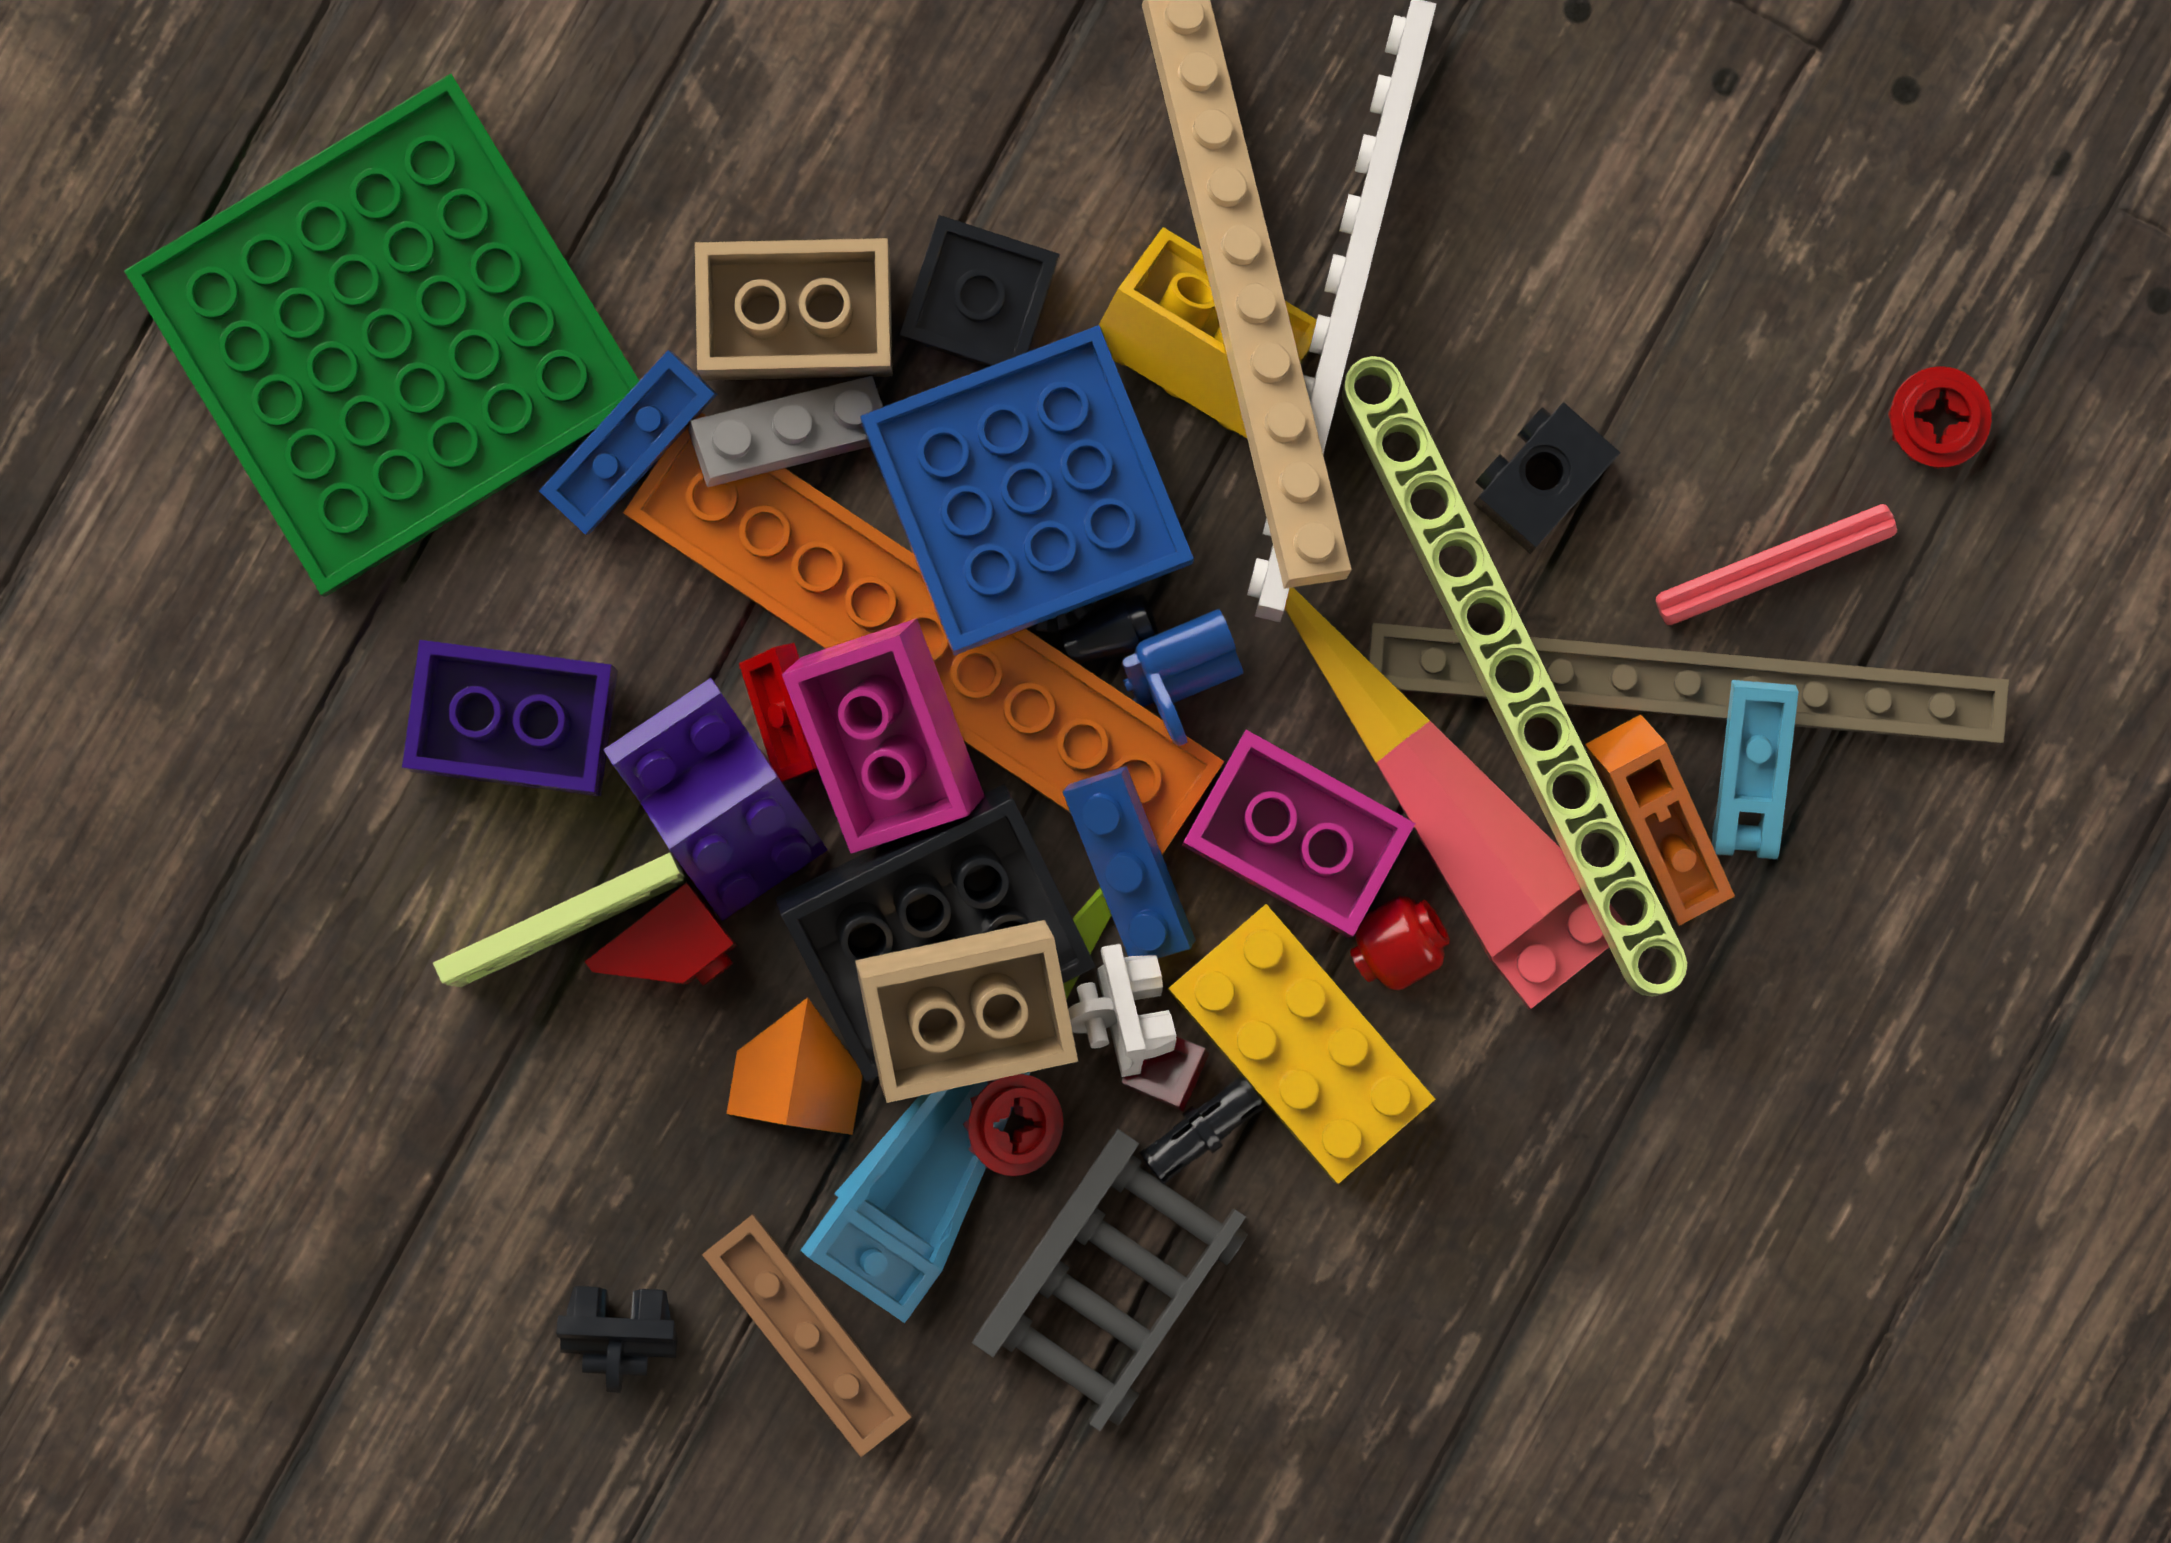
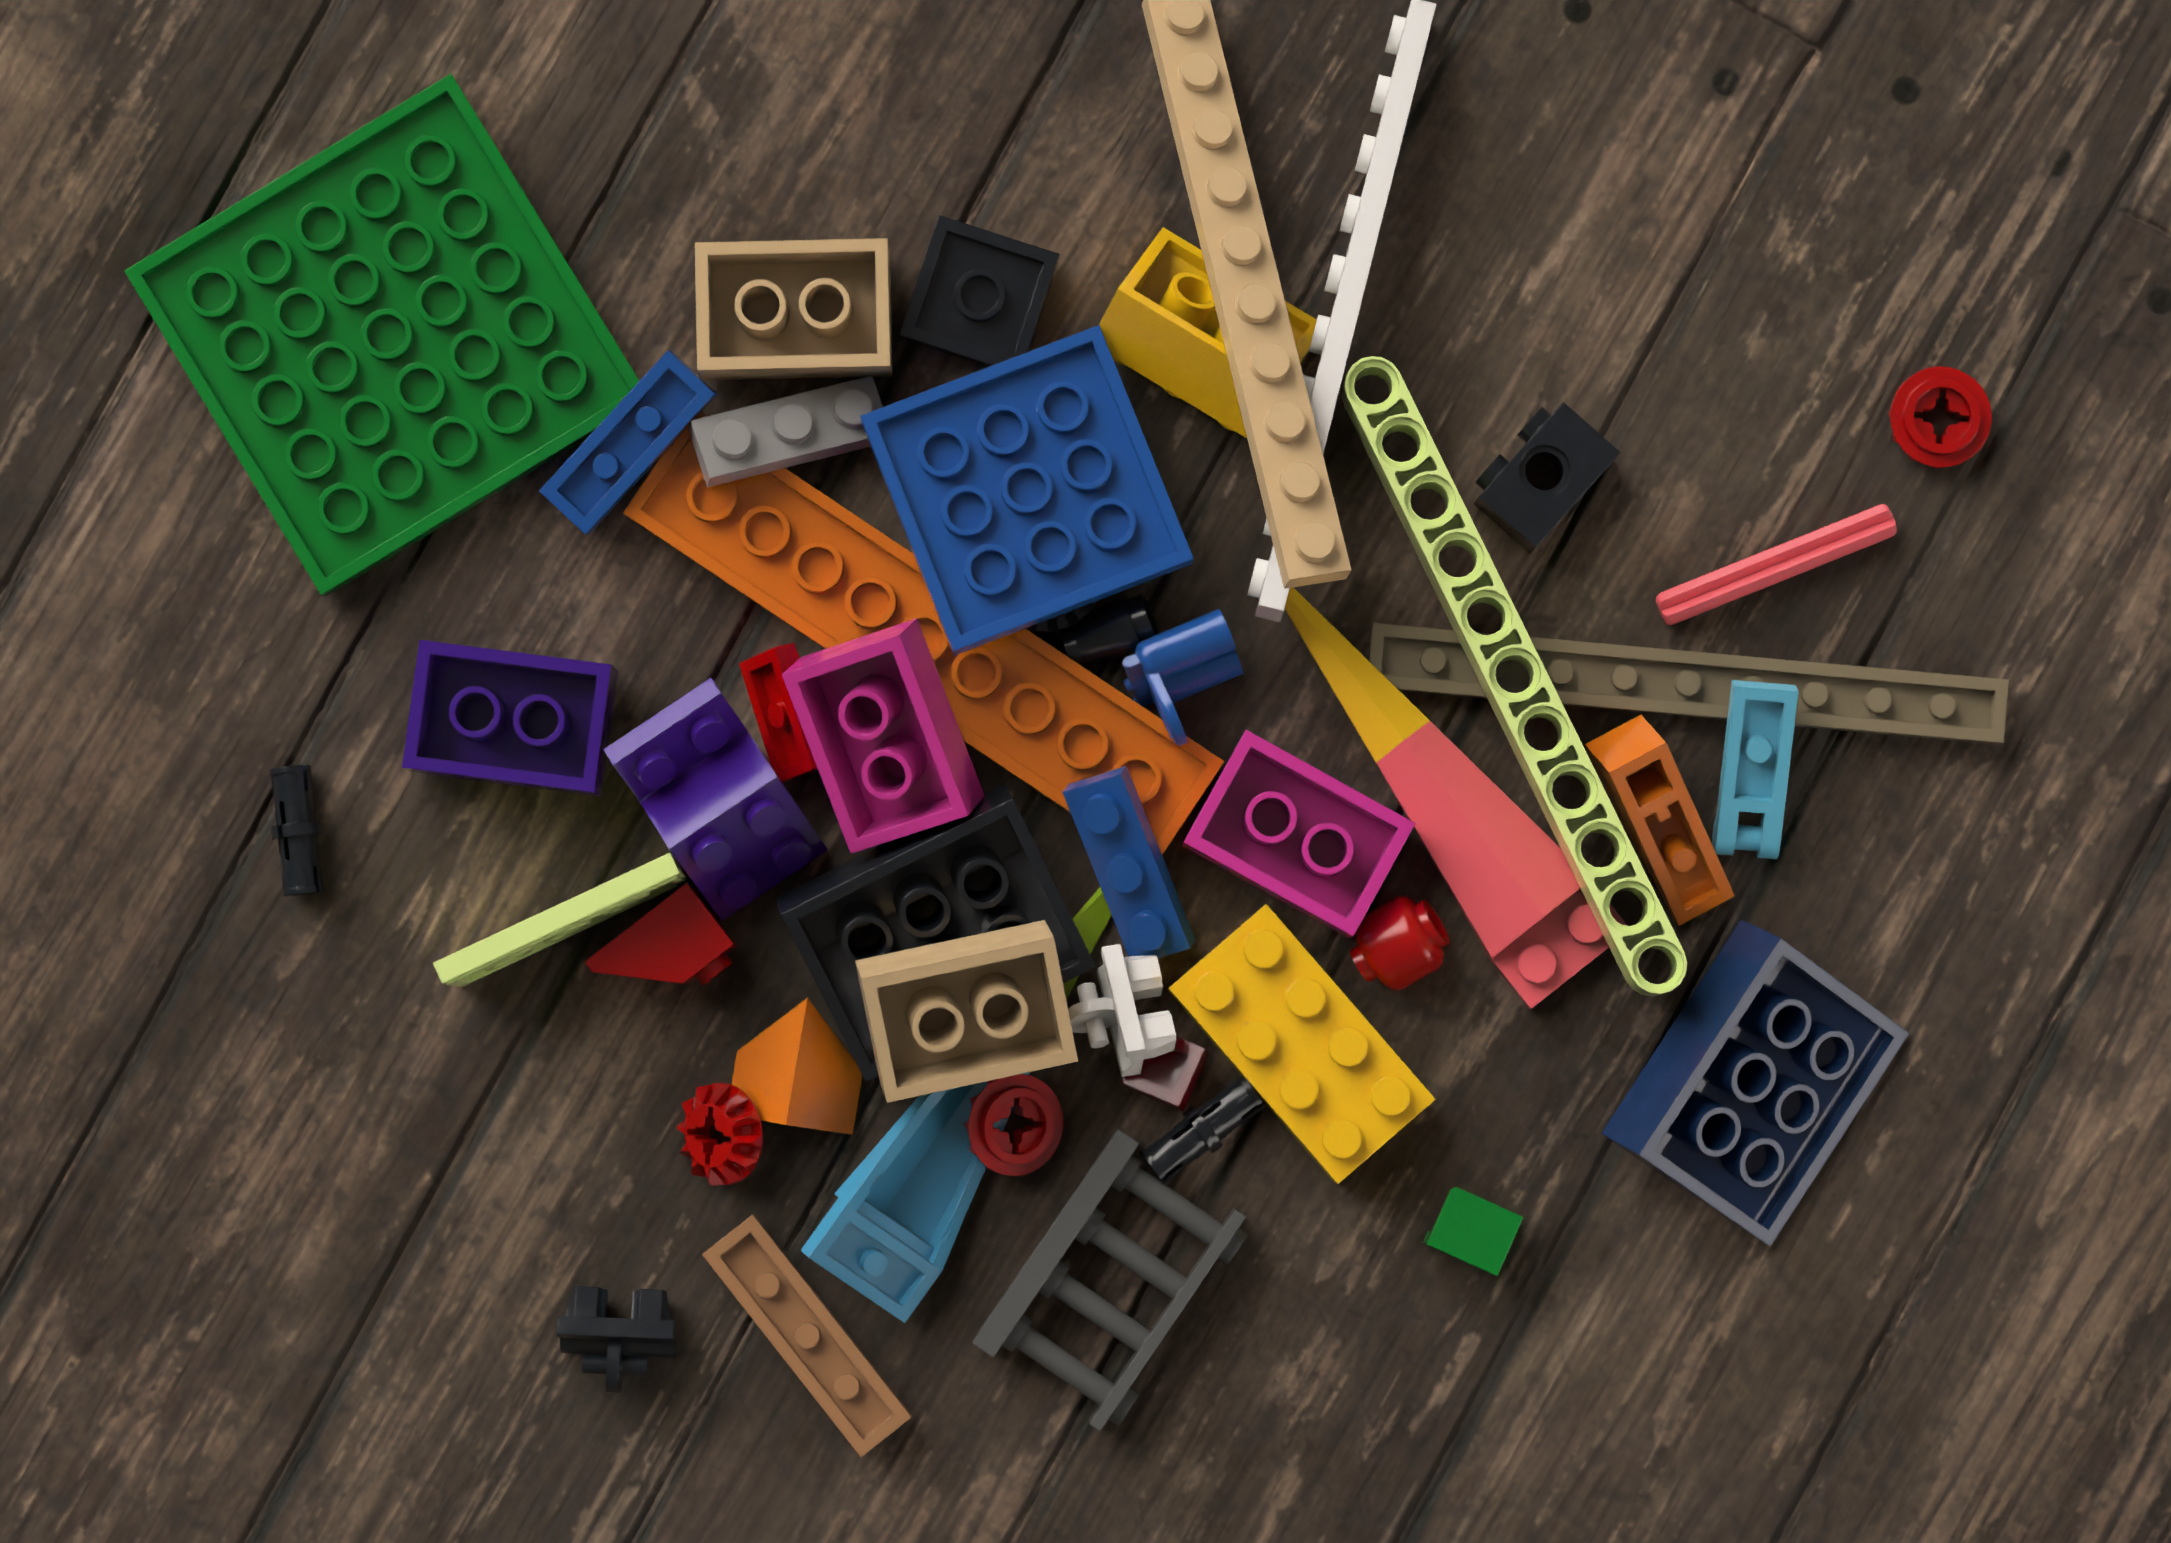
(297, 830): none -> black pin
(733, 1115): none -> red gear
(1474, 1230): none -> green panel
(1755, 1081): none -> dark blue slope

